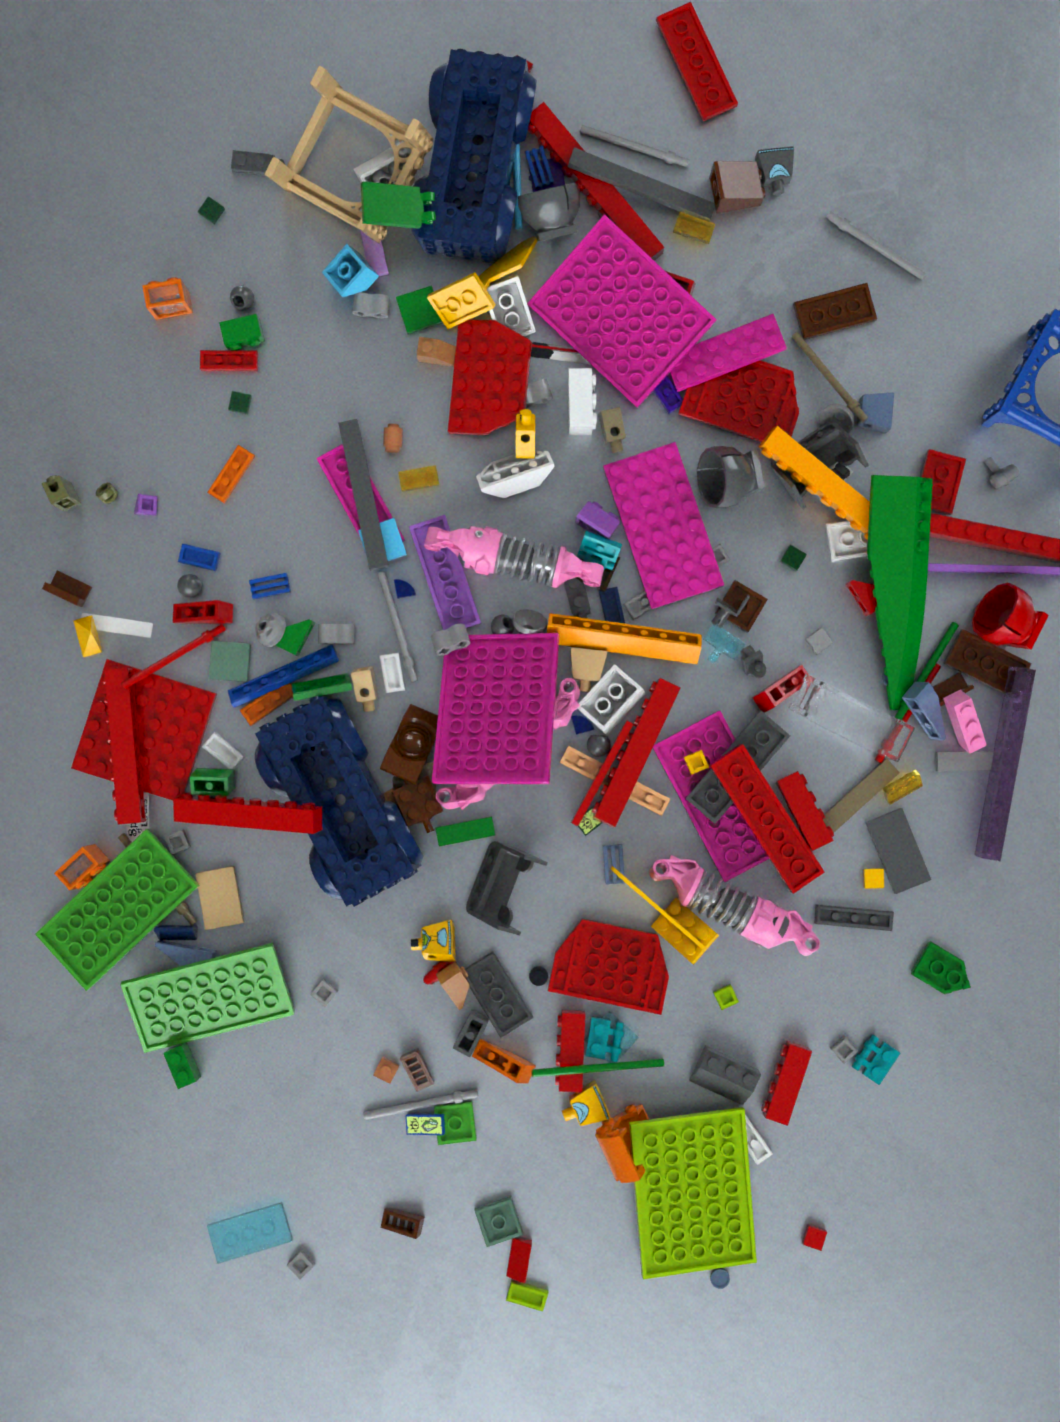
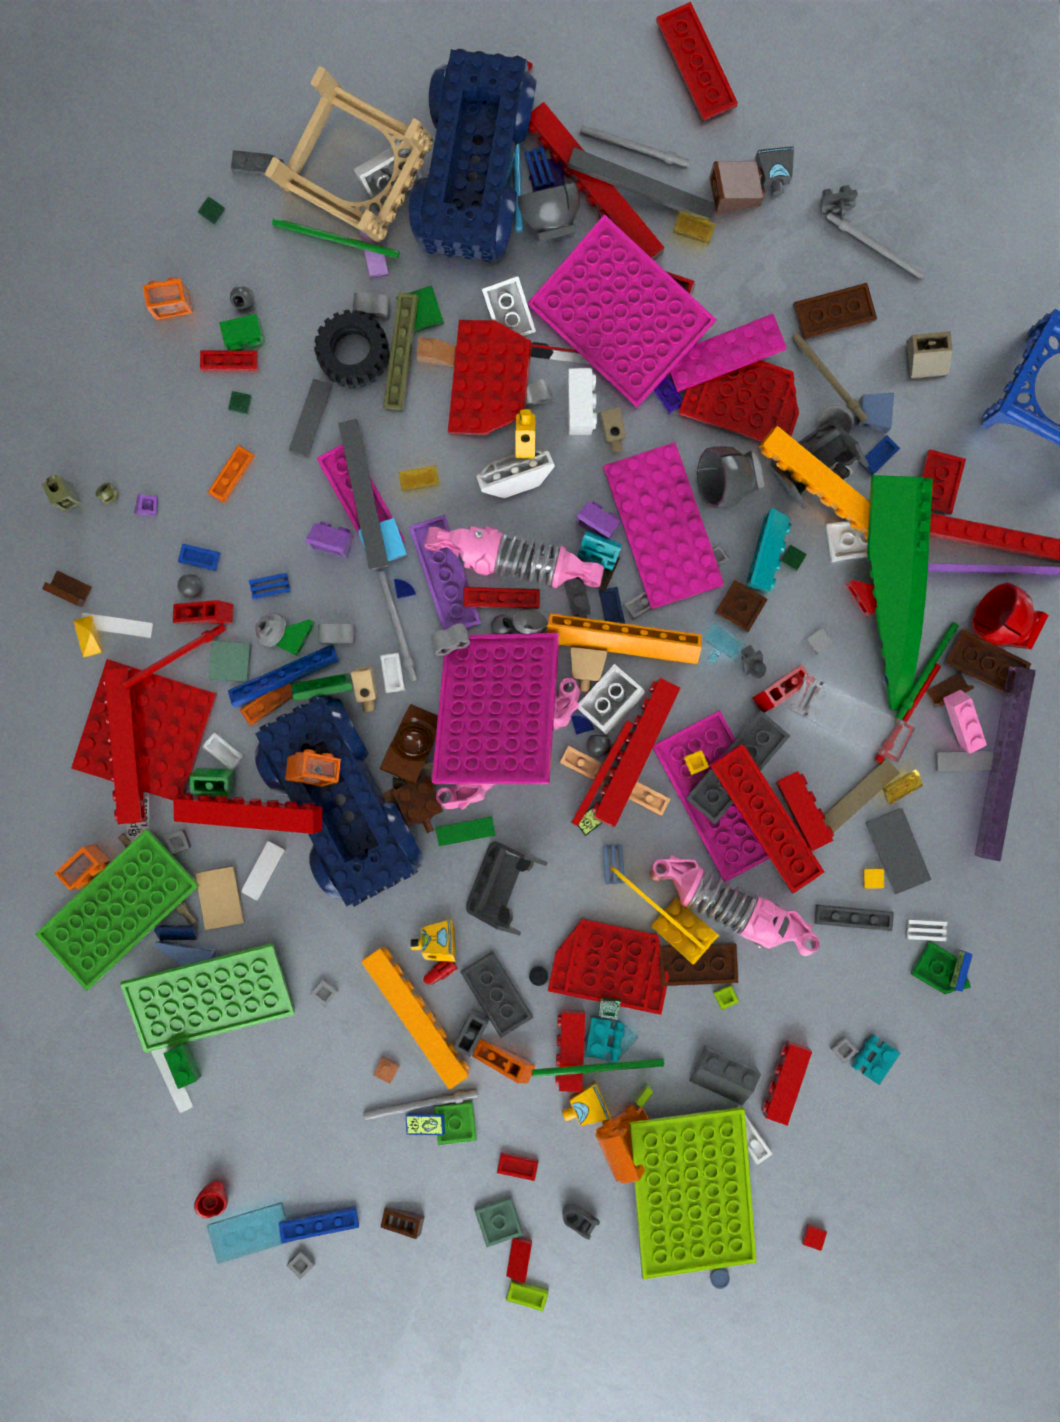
(180, 1095): none -> white sticker
(211, 1200): none -> red hair
(263, 870): none -> white tile
(310, 417): none -> dark grey tile
(313, 768): none -> orange piece
(318, 1224): none -> blue tile
(330, 539): none -> medium lavender slope
(336, 238): none -> green piece
(346, 325): none -> black tyre
(350, 272): medium azure slope -> none
(392, 438): nougat brick -> none
(395, 205): green tile -> none
(400, 351): none -> olive plate
(409, 1056): reddish brown slope -> none
(415, 1017): none -> light orange brick
(455, 983): medium nougat slope -> none
(469, 295): yellow piece -> none
(501, 597): none -> red tile
(517, 1166): none -> red tile
(582, 1223): none -> dark grey piece
(609, 1008): none -> clear green tile
(643, 1095): none -> lime tile
(715, 966): none -> reddish brown plate
(726, 610): dark grey bracket -> none
(767, 551): none -> teal slope
(839, 201): none -> dark grey hips
(880, 454): none -> blue tile
(926, 708): sand blue slope -> none
(929, 354): none -> dark tan slope
(943, 931): none -> white tile
(961, 970): none -> blue tile
(1001, 476): light grey piece -> none

